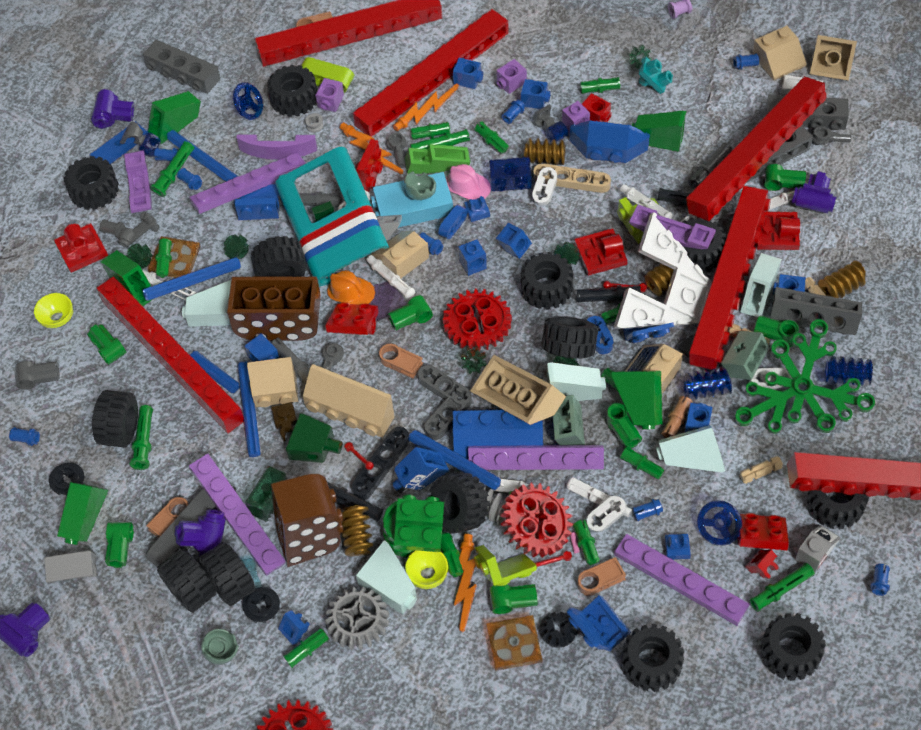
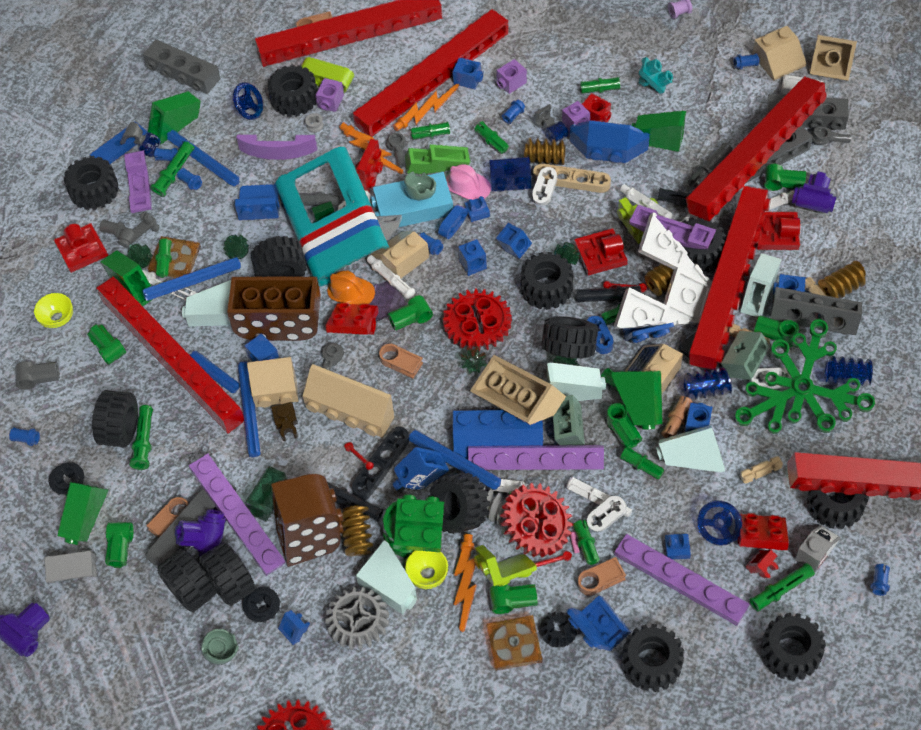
(110, 108): dark purple piece -> none
(245, 183): medium lavender plate -> none
(251, 567): clear light blue hand -> none
(300, 367): dark grey pin -> none
(306, 647): green axle -> none
(312, 441): dark green torso -> none
(447, 139): green pin -> none
(451, 399): dark grey beam -> none
(451, 554): green axle -> none
(535, 94): blue brick -> none
(637, 51): clear green gear -> none
(647, 510): blue pin -> none

